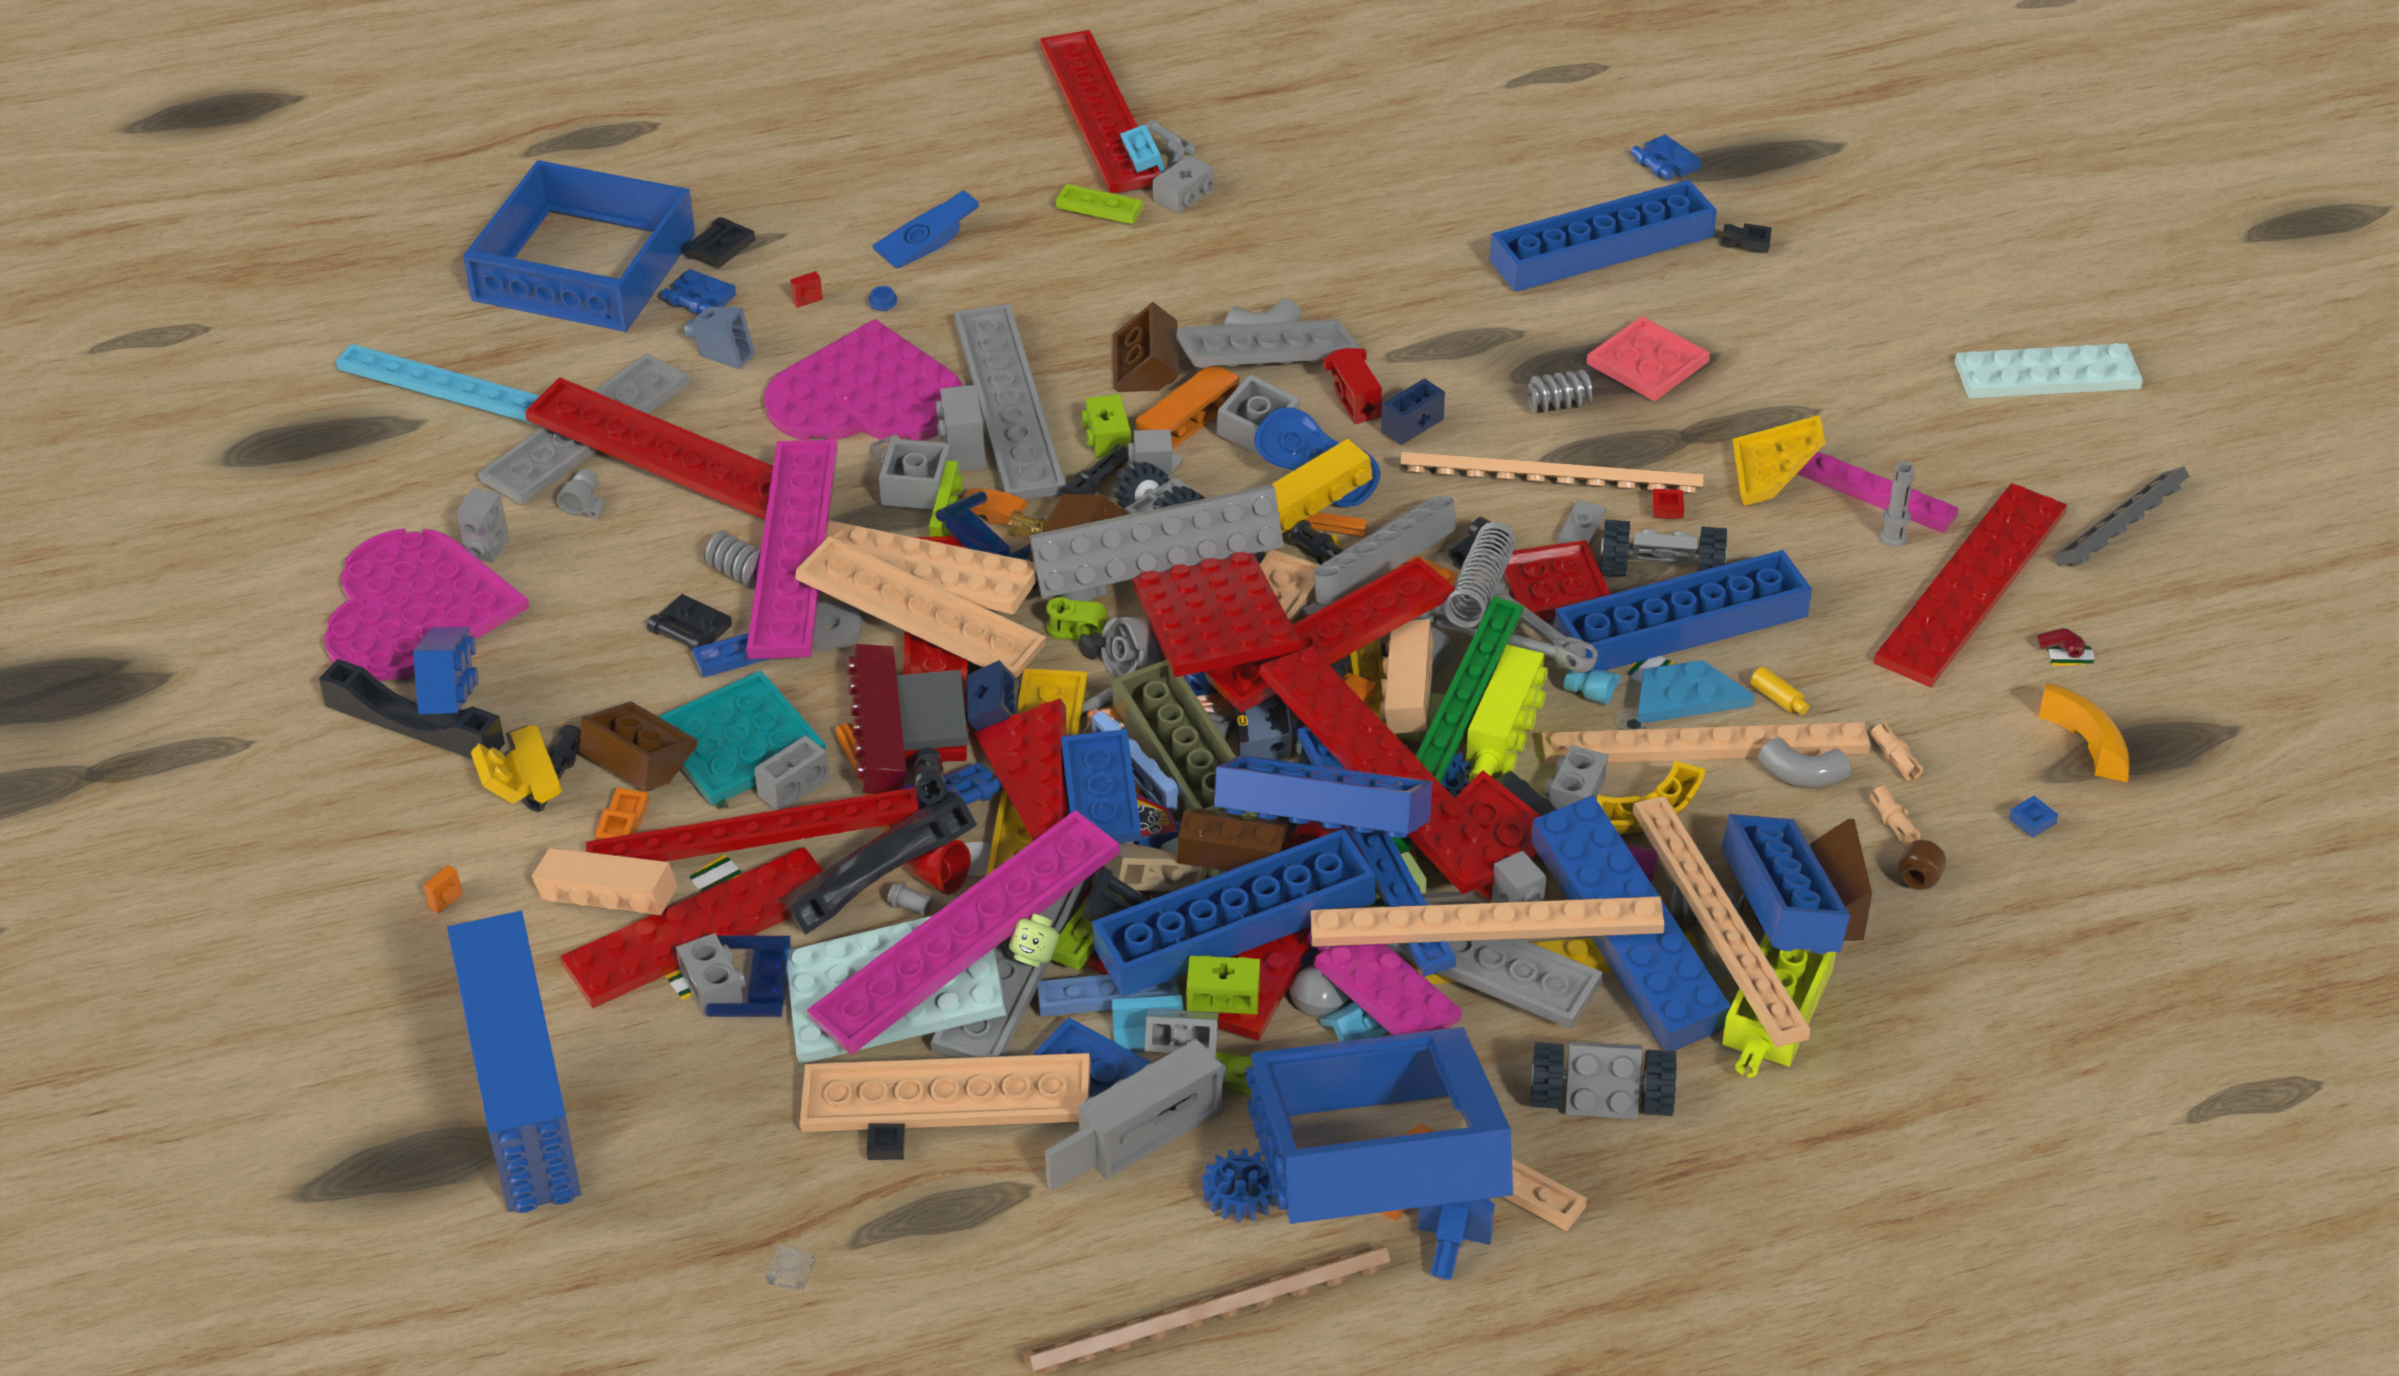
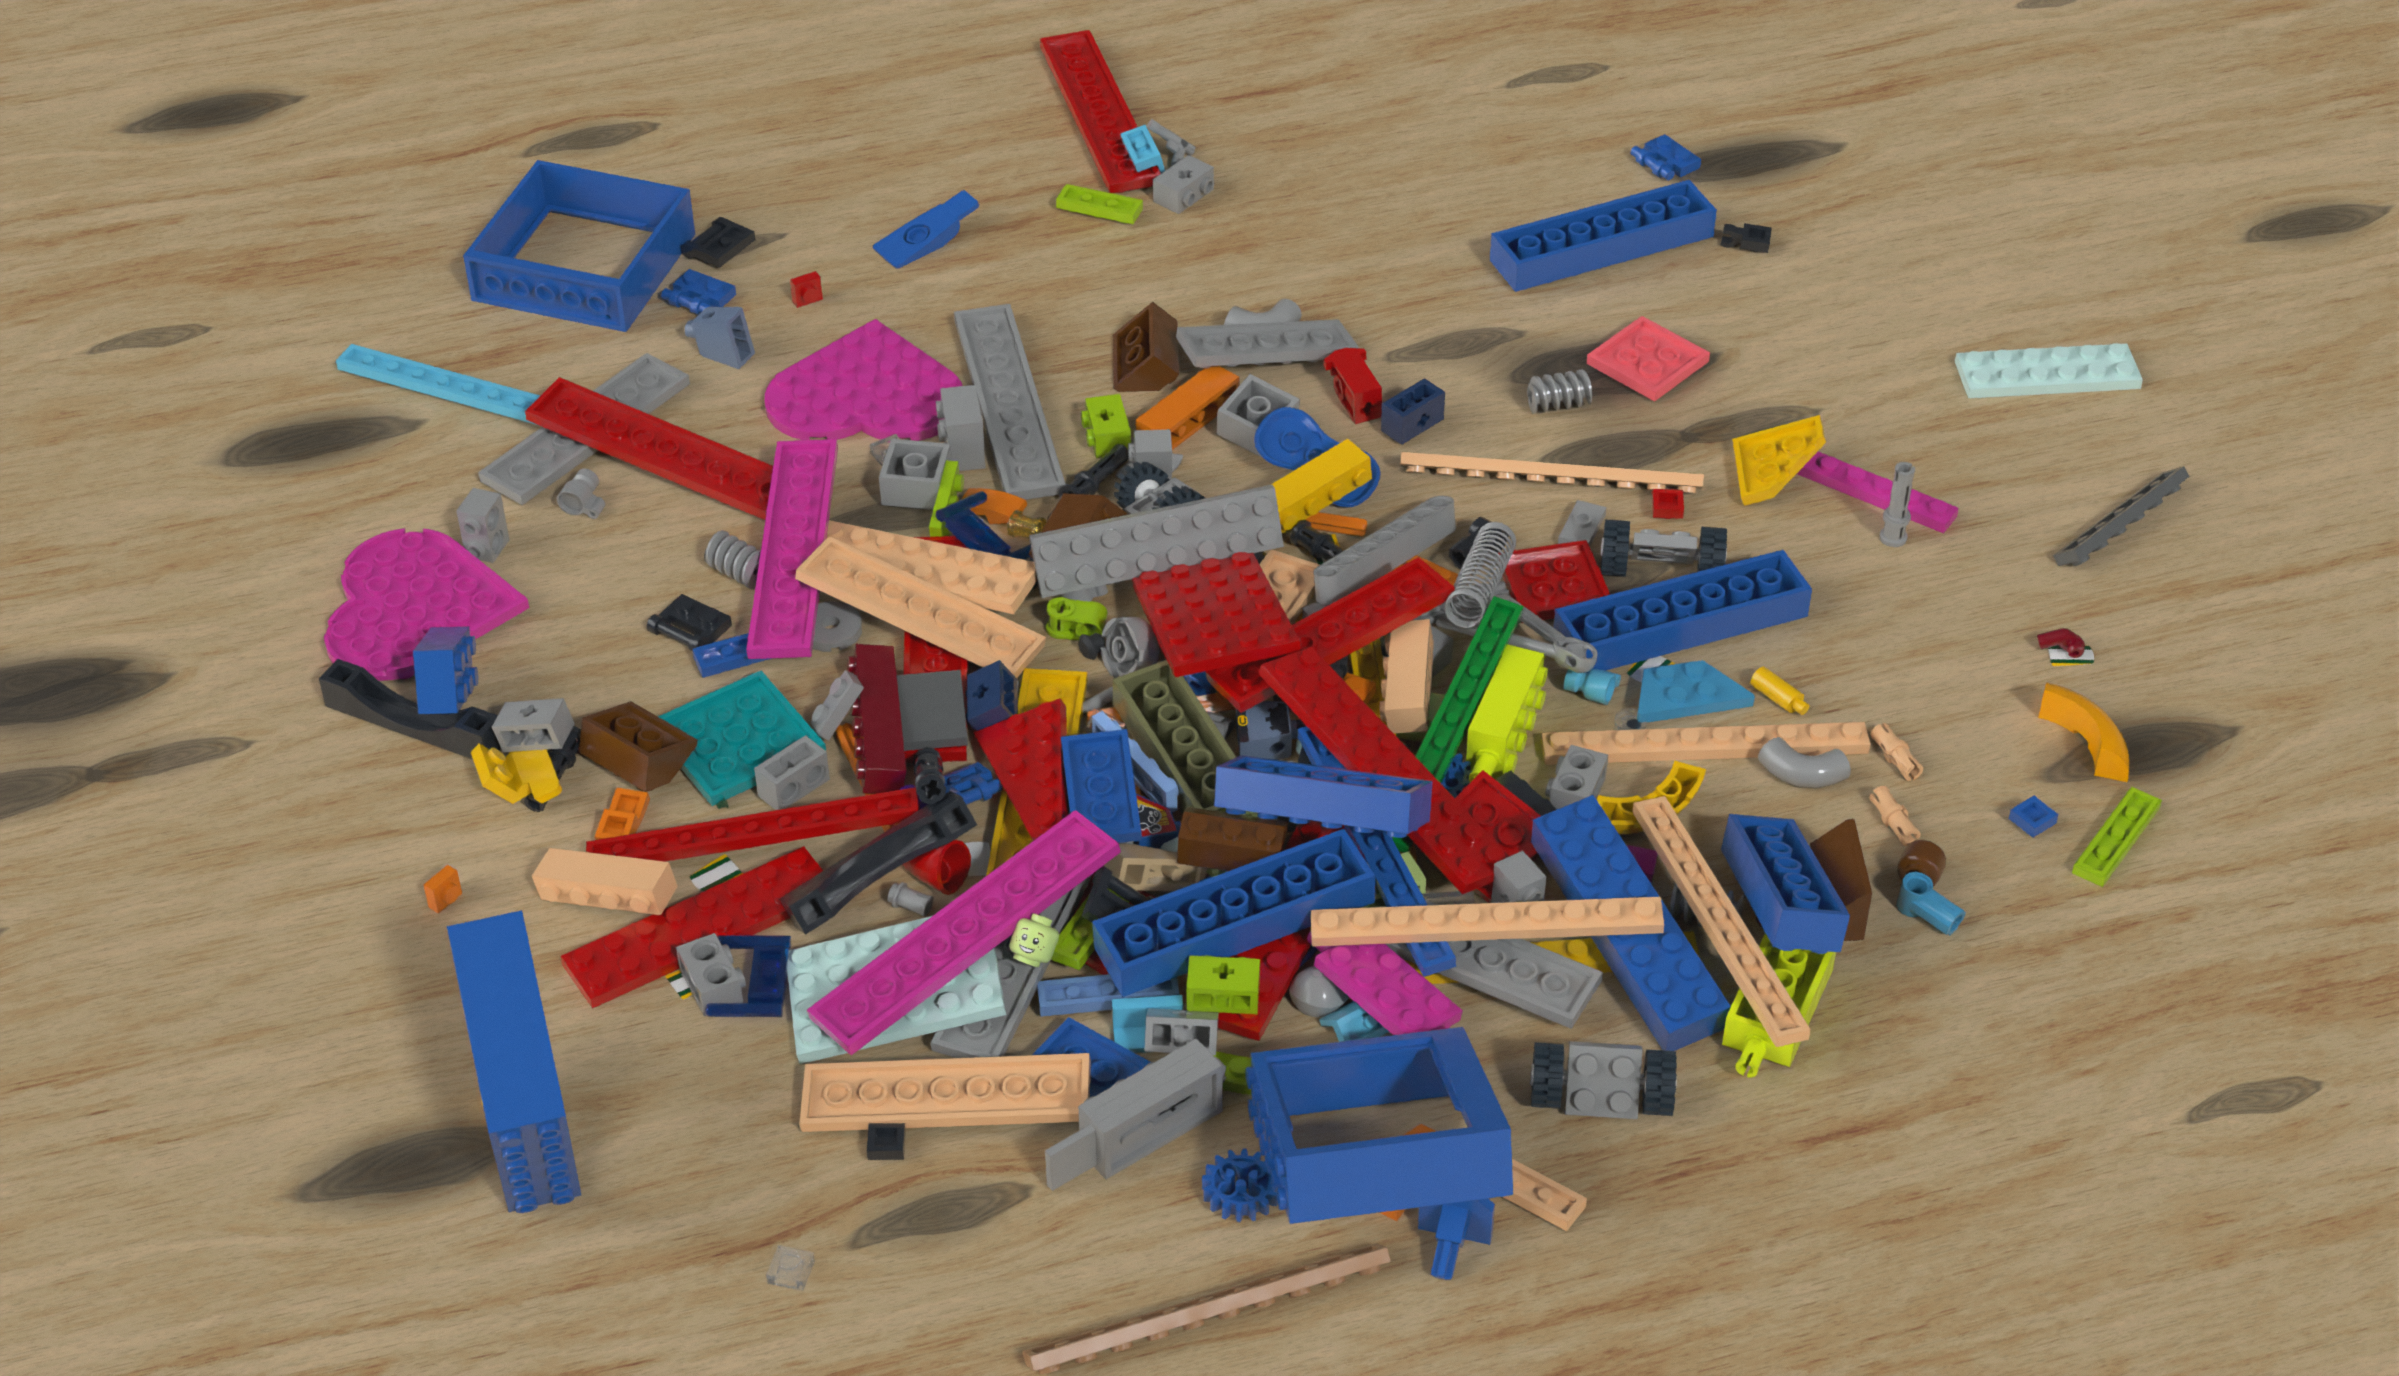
(533, 725): none -> light grey brick
(836, 705): none -> light grey plate
(882, 298): blue plate -> none
(1920, 900): none -> dark azure piece
(1970, 585): red plate -> none
(2116, 836): none -> lime tile

